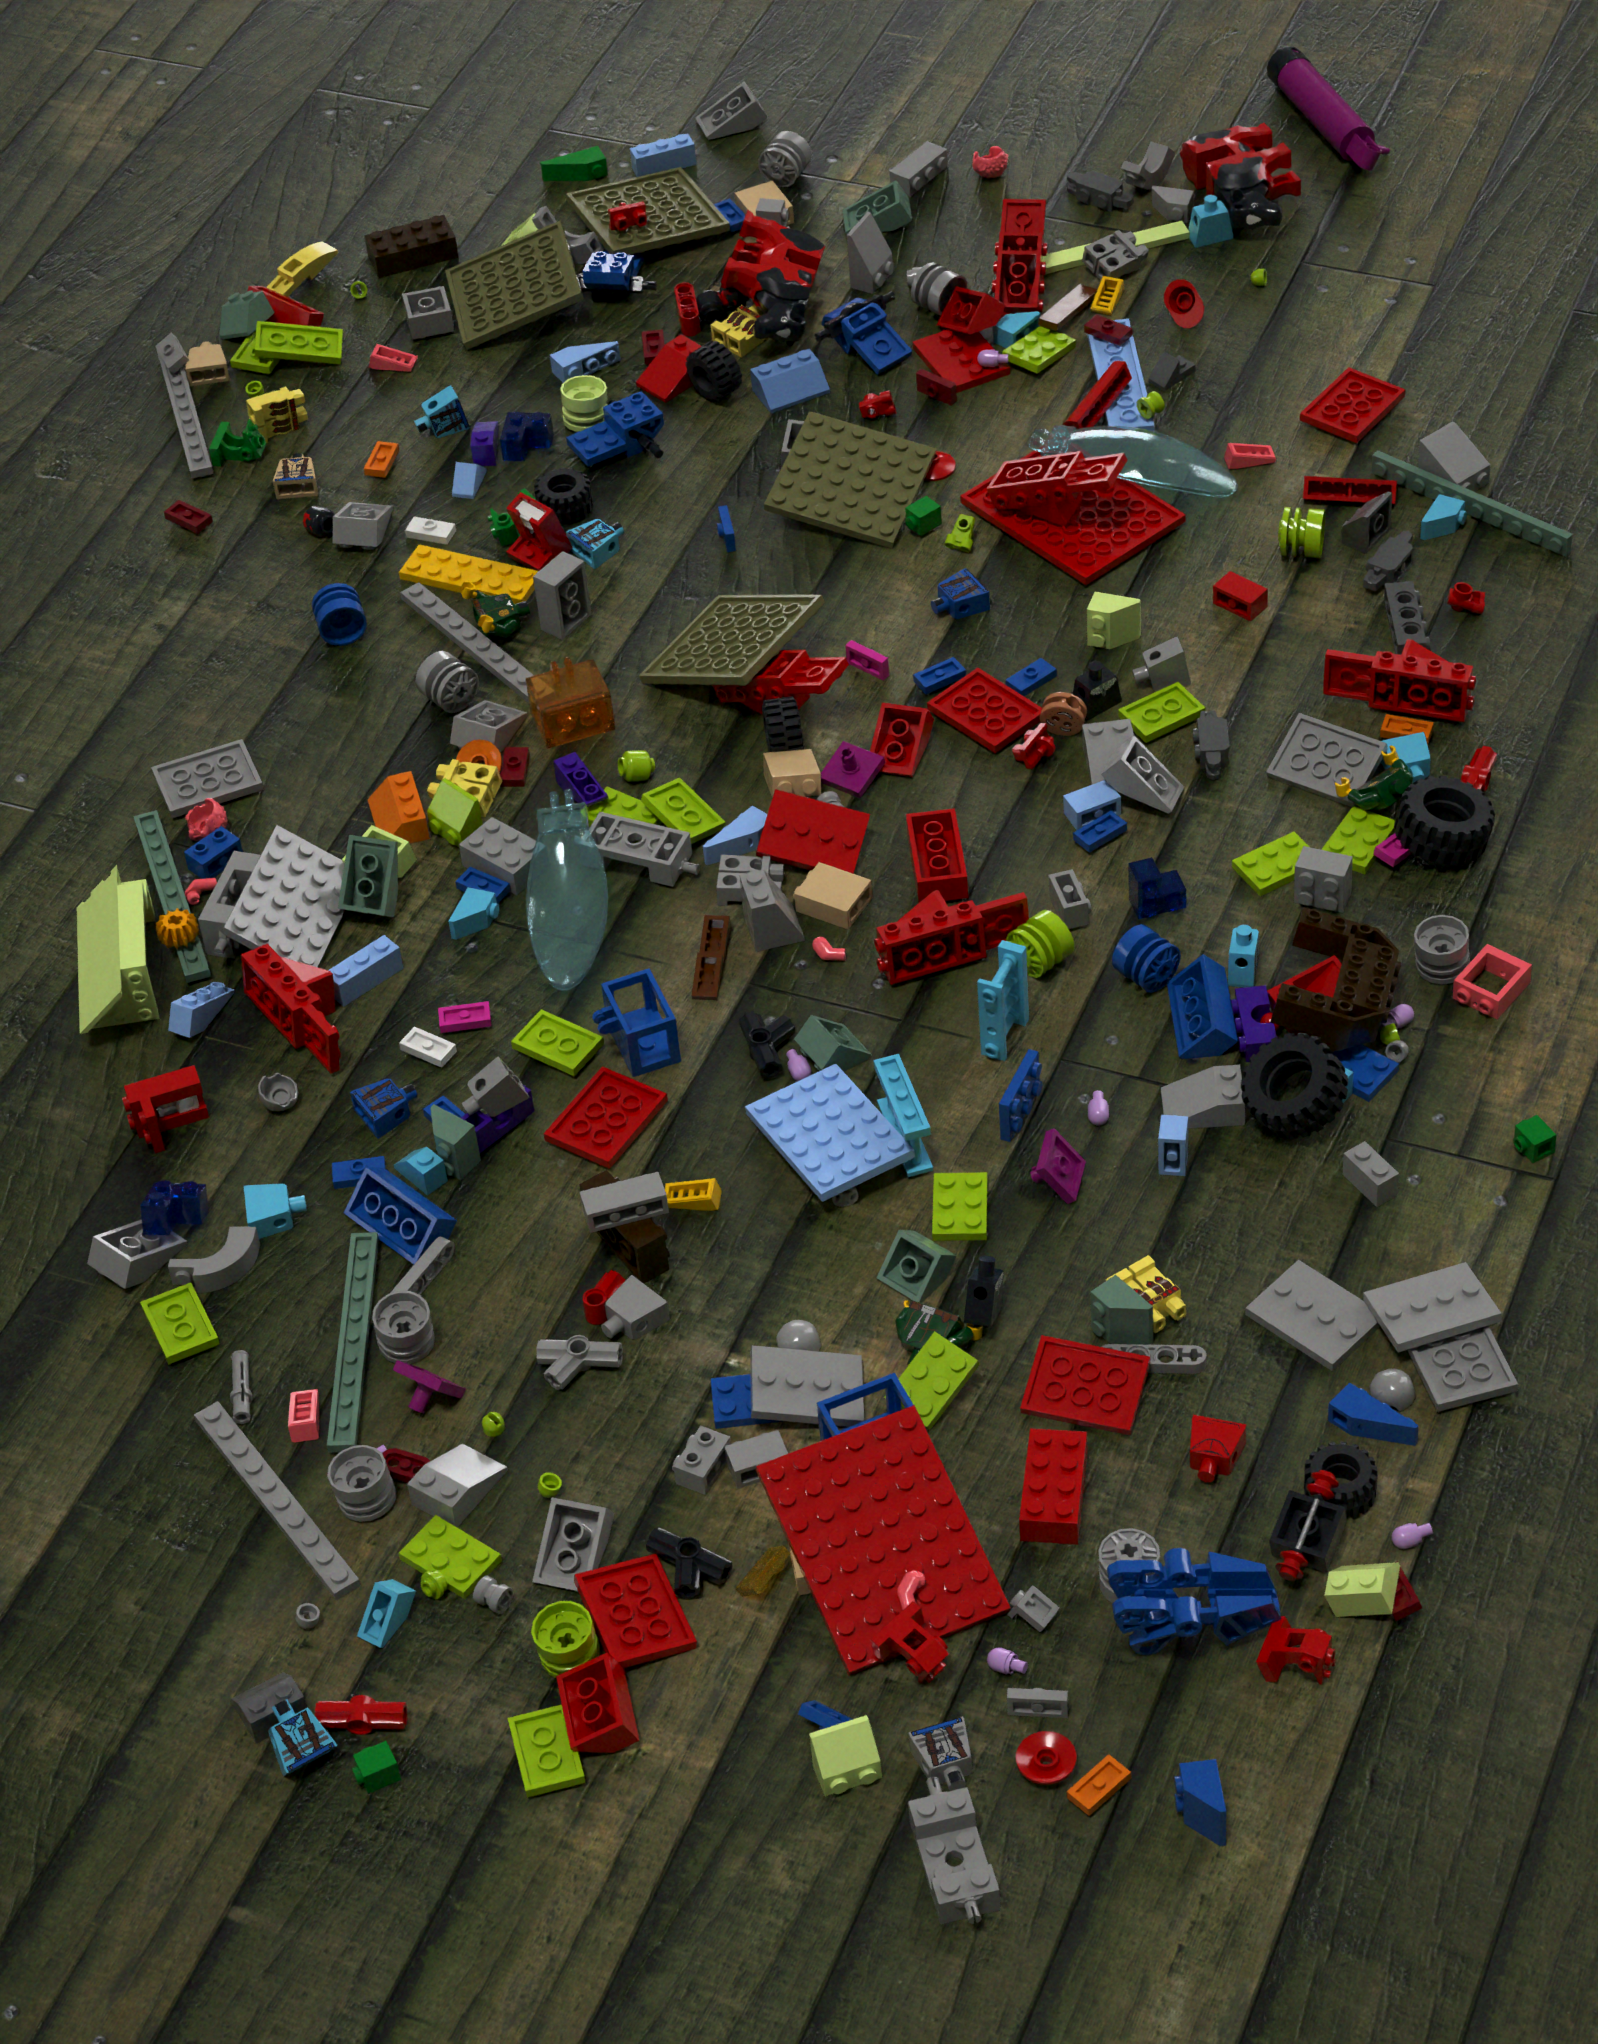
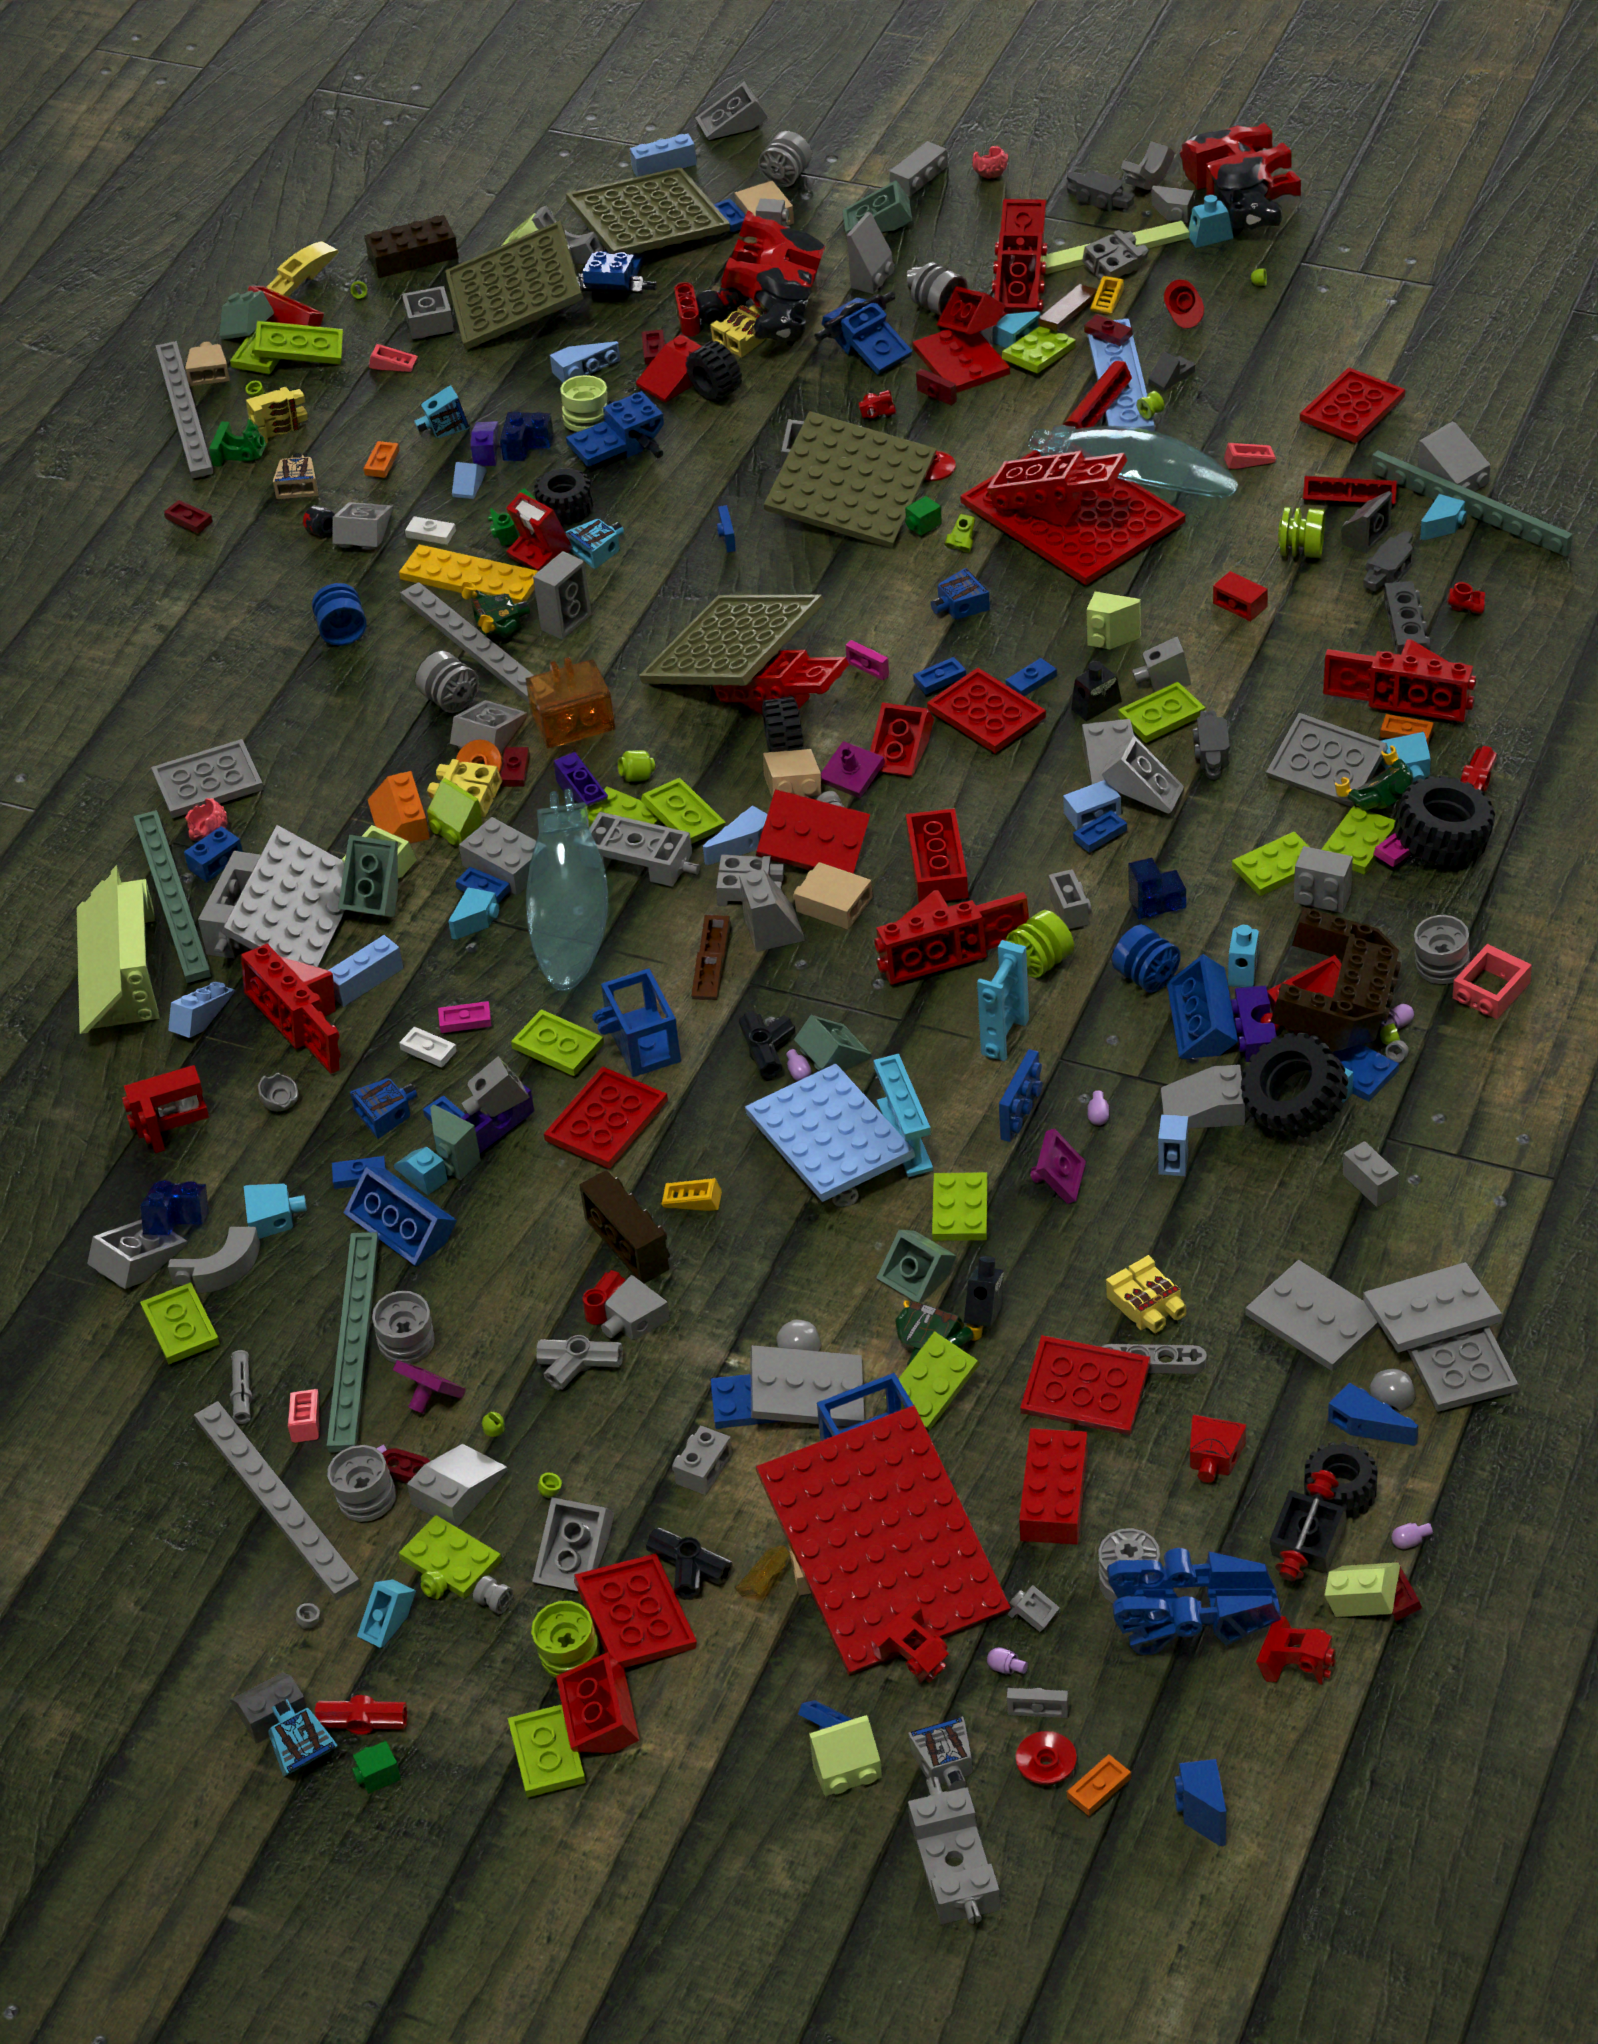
(172, 353): light grey plate -> none
(177, 928): light orange gear -> none
(197, 887): coral arm -> none
(427, 1267): light grey beam -> none
(576, 166): green slope -> none
(624, 1202): light grey brick -> none
(627, 216): red hips -> none
(747, 1454): light grey brick -> none
(789, 381): medium blue slope -> none
(826, 952): coral arm -> none
(908, 1585): coral arm -> none
(991, 358): lavender cylinder -> none
(1036, 746): red hips -> none
(1063, 713): nougat head -> none
(1121, 1314): sand green slope -> none
(1324, 107): magenta piece -> none
(1534, 1138): green brick -> none

